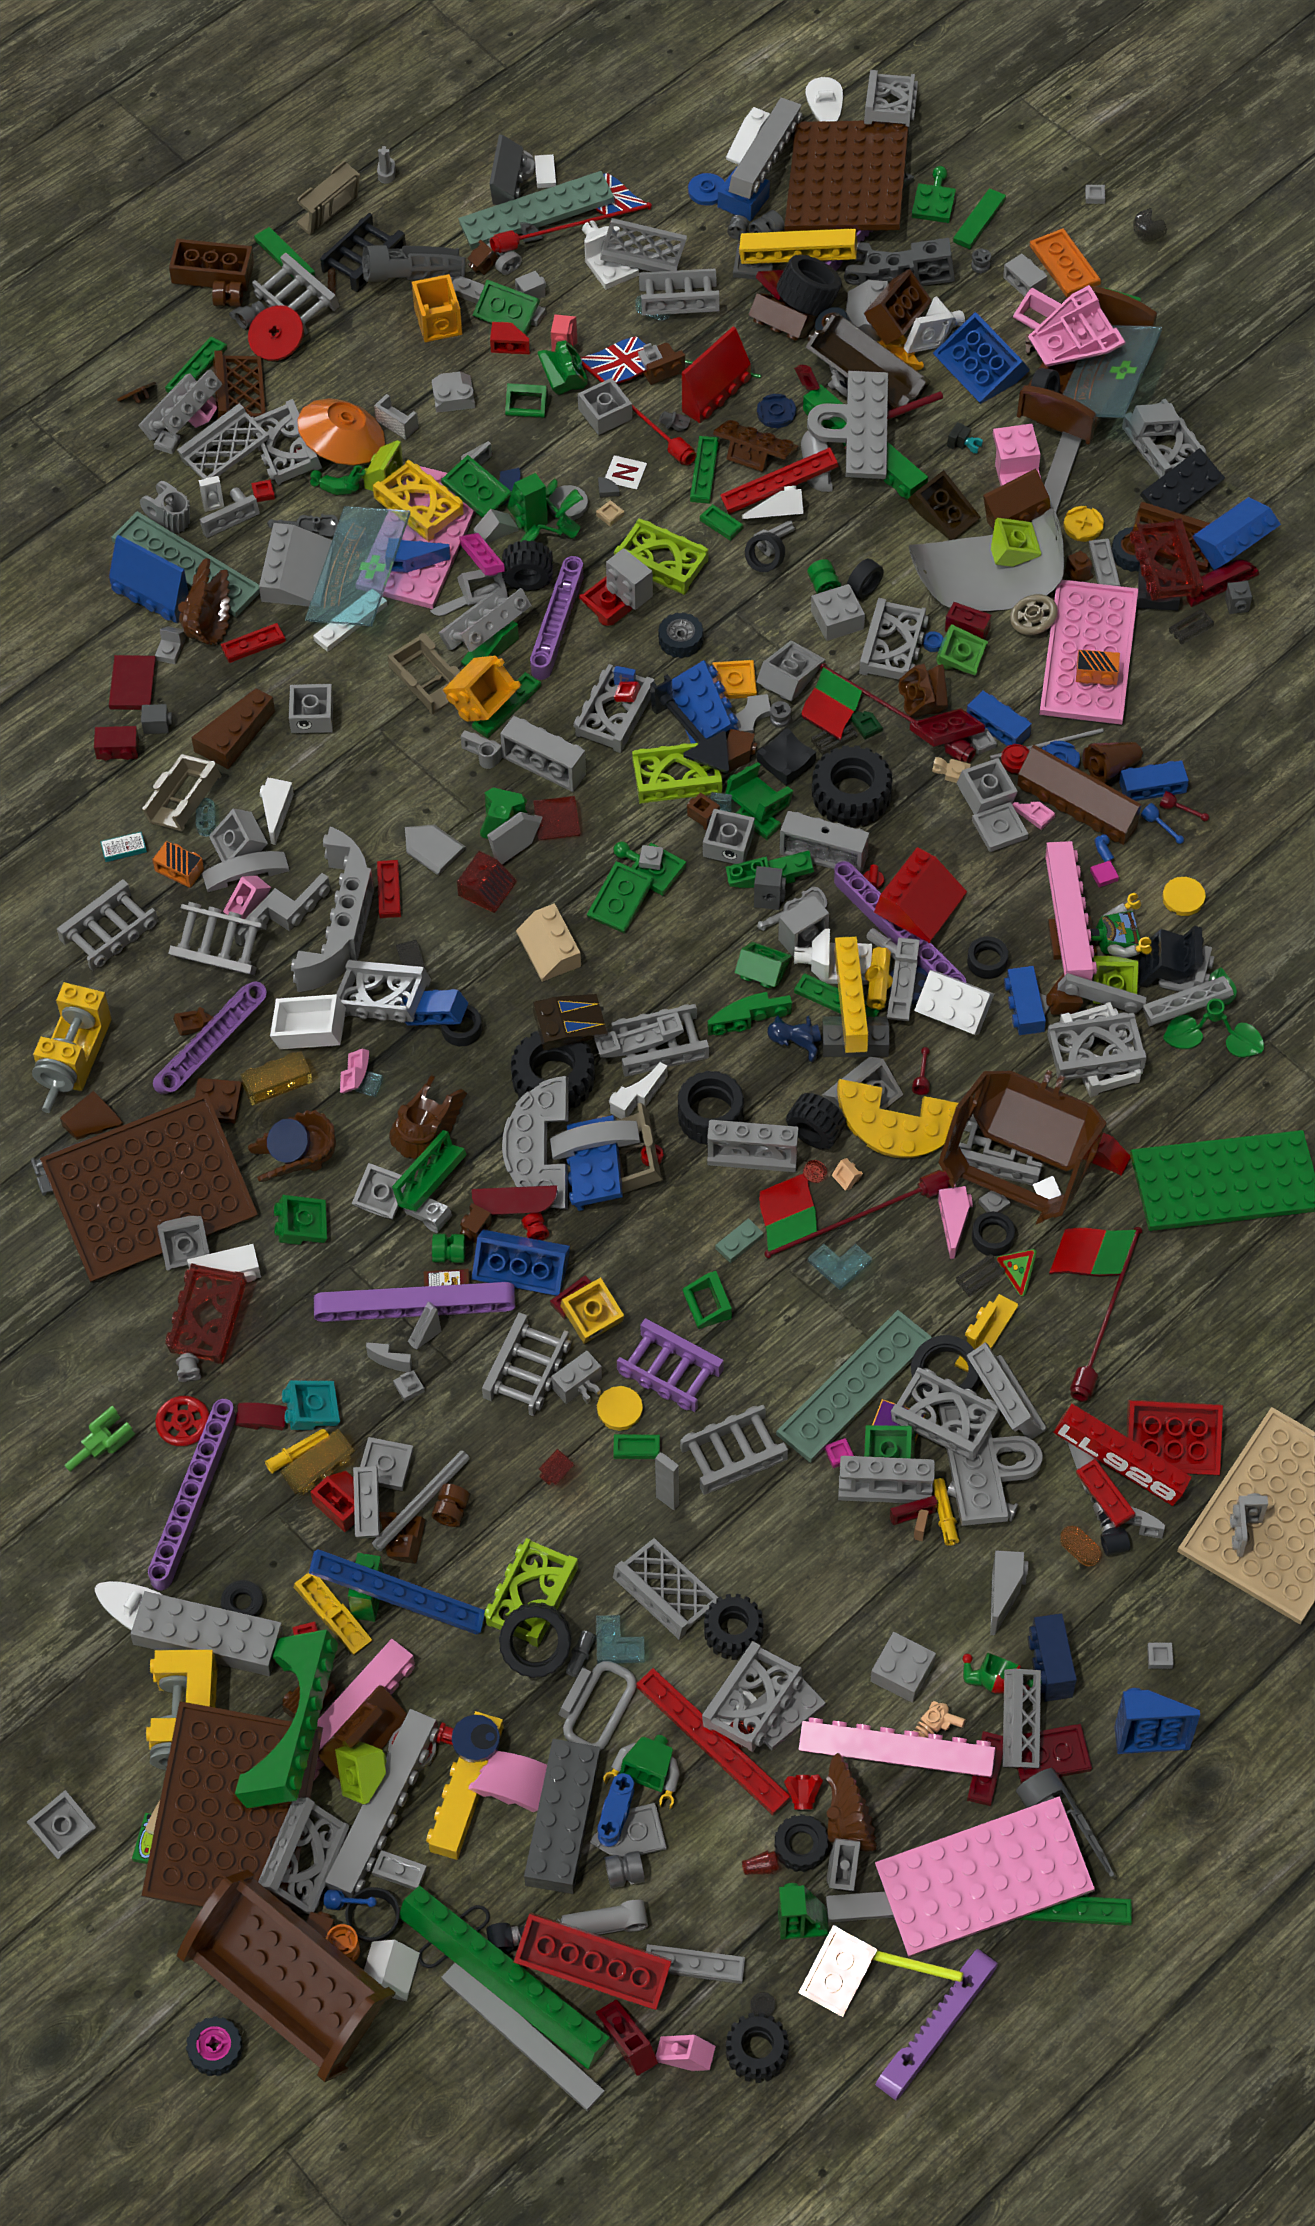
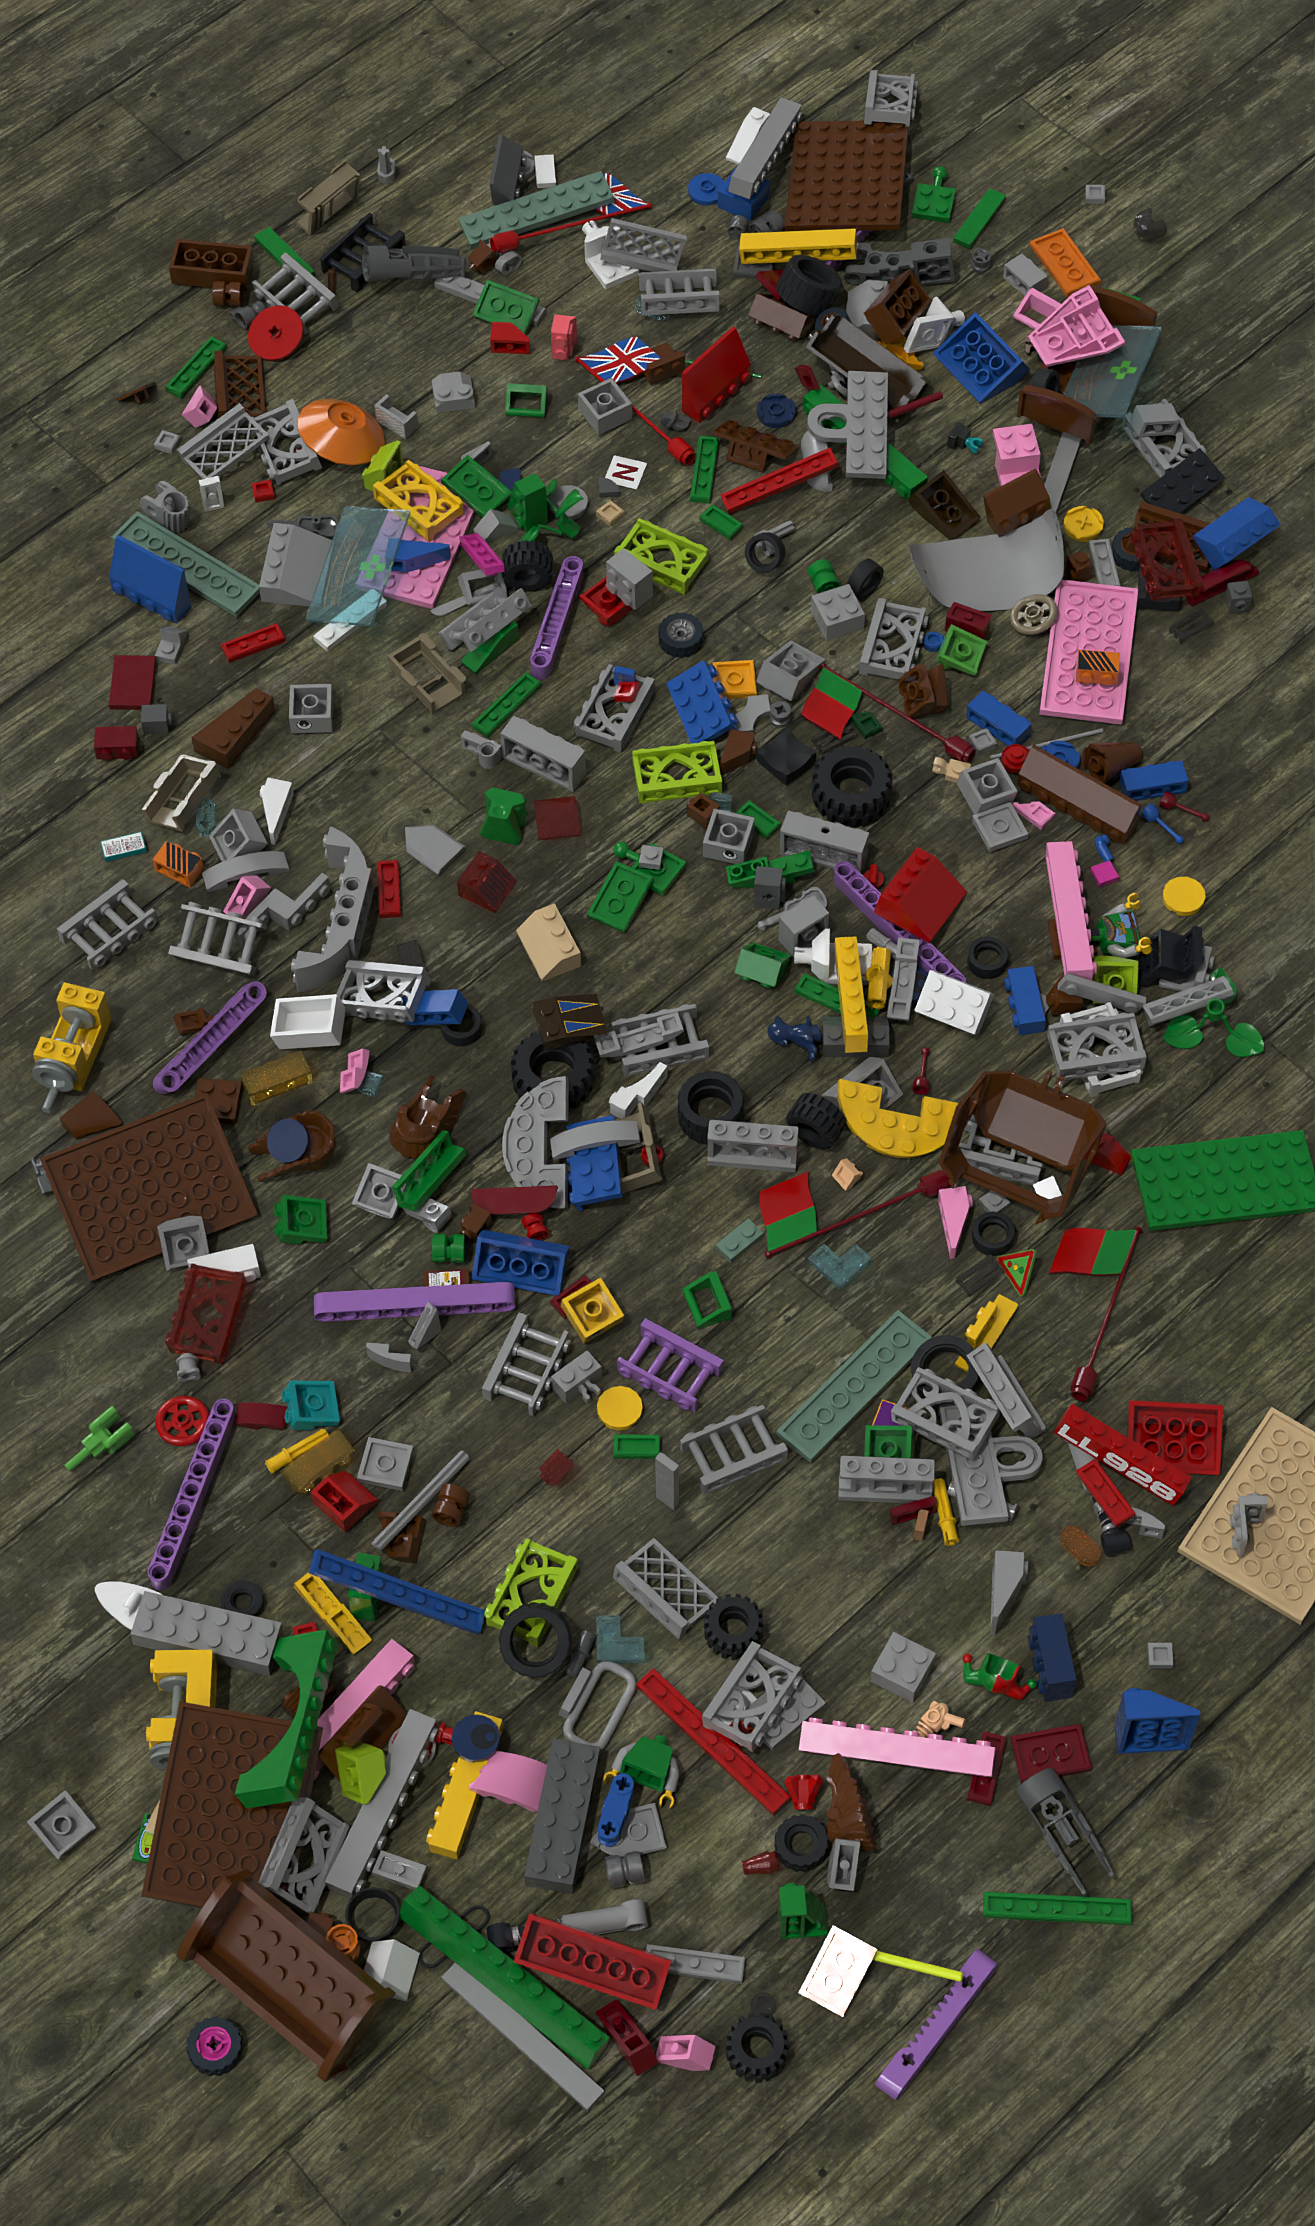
(180, 404): light grey fence -> none
(207, 606): reddish brown piece -> none
(241, 510): light grey piece -> none
(336, 1899): blue hinge -> none
(341, 485): green arm -> none
(366, 1502): light grey piece -> none
(408, 1385): light grey tile -> none
(438, 321): light orange container -> none
(481, 688): light orange container -> none
(513, 836): light grey tile -> none
(527, 228): dark grey tile -> none
(531, 285): light grey brick -> none
(563, 368): green piece -> none
(649, 354): light grey tile -> none
(710, 751): black piece -> none
(740, 1013): green slope -> none
(756, 795): green panel -> none
(782, 503): white slope -> none
(814, 1171): clear red tile -> none
(825, 98): white shield -> none
(836, 1450): dark pink tile -> none
(858, 1907): light grey tile -> none
(947, 727): dark red tile -> none
(984, 1876): bright pink plate -> none
(1013, 542): lime slope -> none
(1013, 1718): light grey fence -> none

